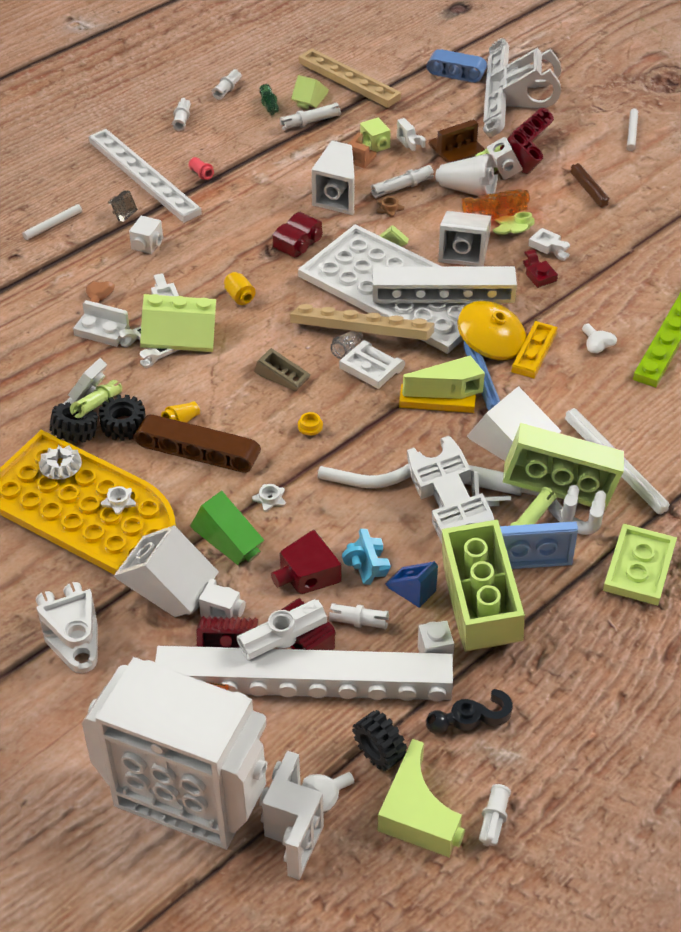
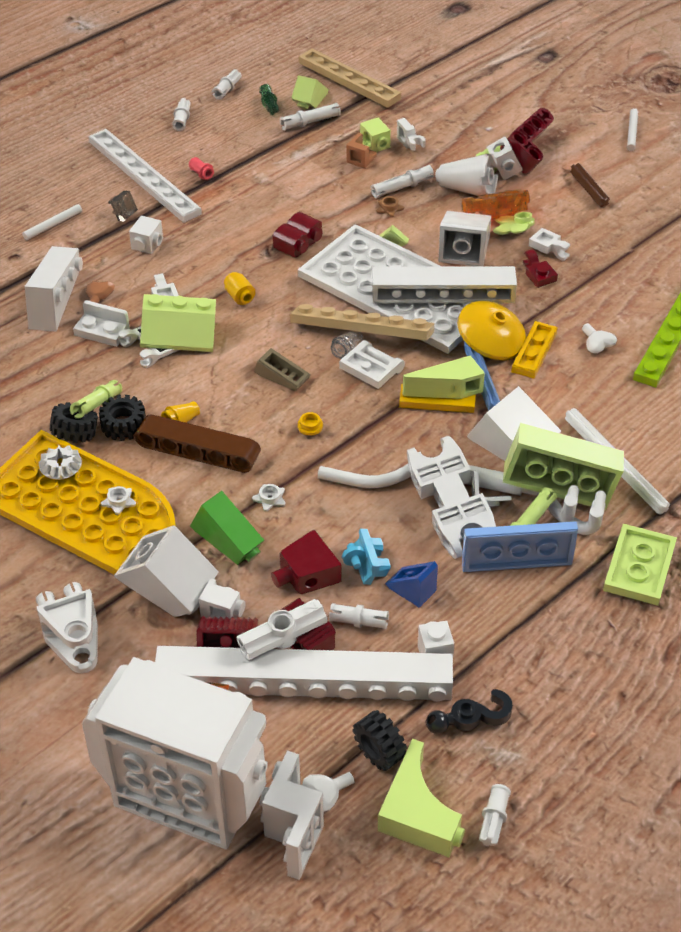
(51, 287): none -> white wedge
(88, 381): white wing -> none
(334, 179): white slope -> none
(457, 142): reddish brown bracket -> none
(465, 66): medium blue beam -> none
(482, 586): yellowish green brick -> none
(509, 83): white piece -> none

